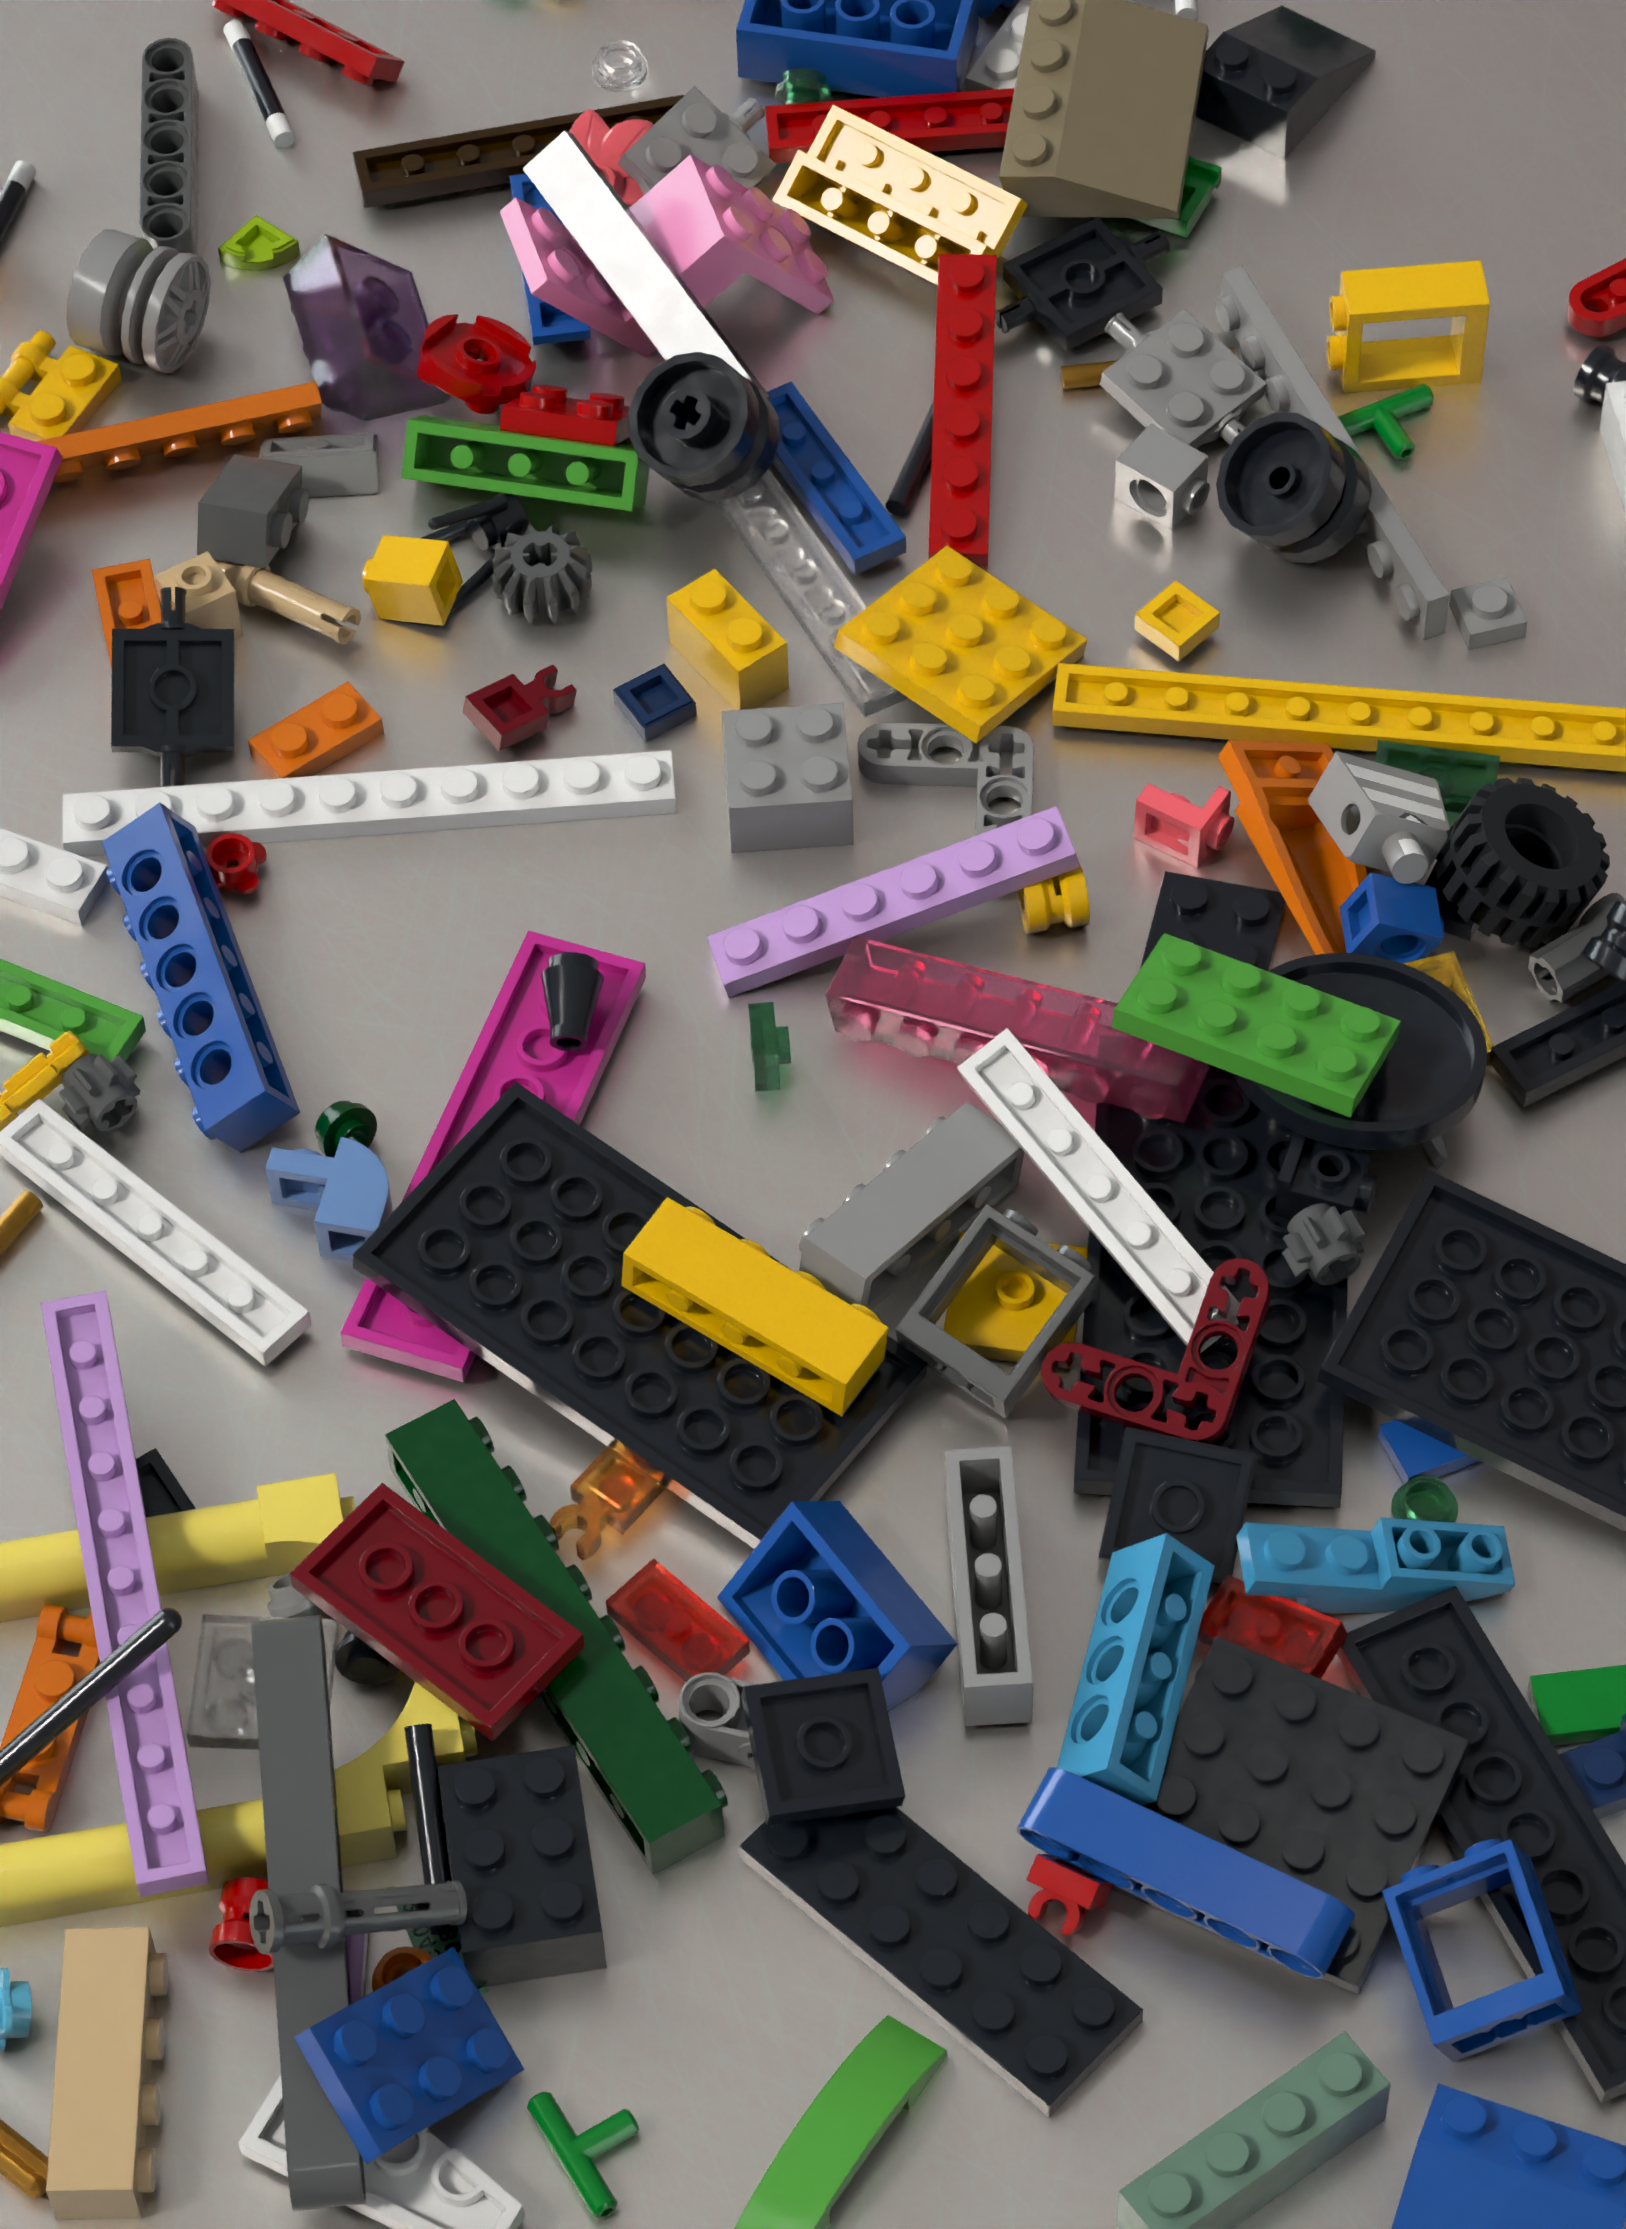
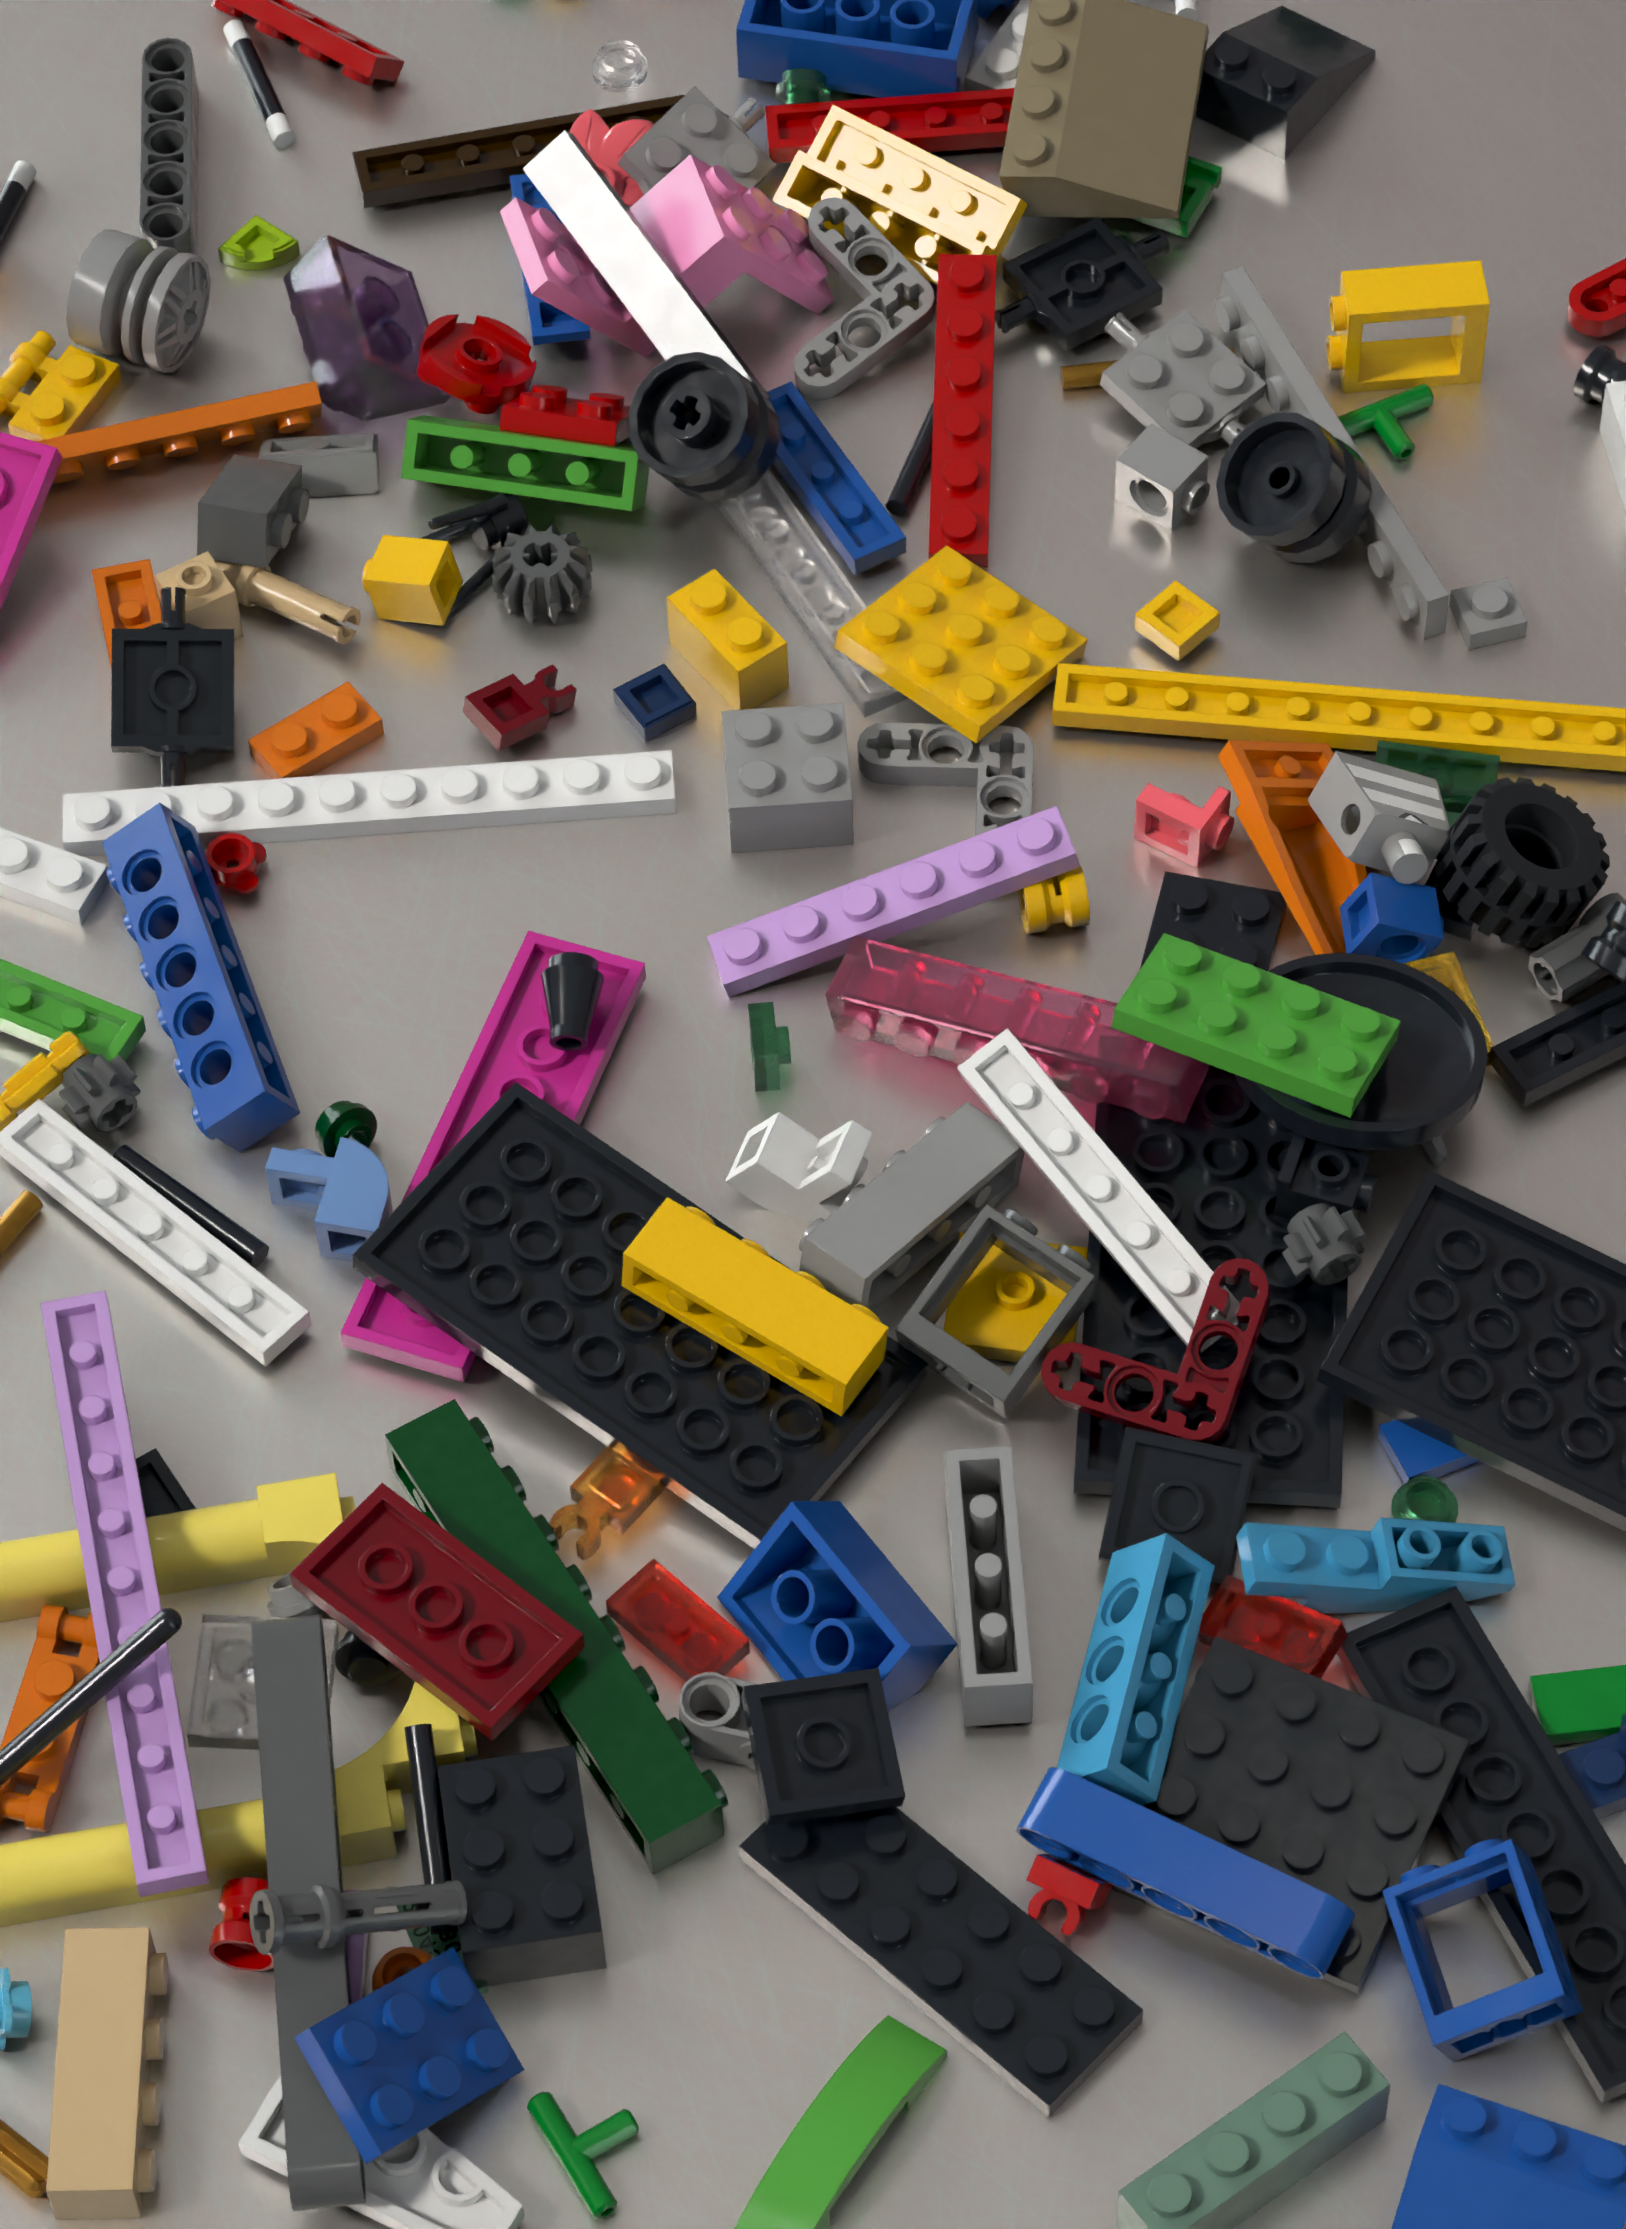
(211, 1219): none -> black bar
(796, 1171): none -> white brick
(879, 295): none -> light grey beam

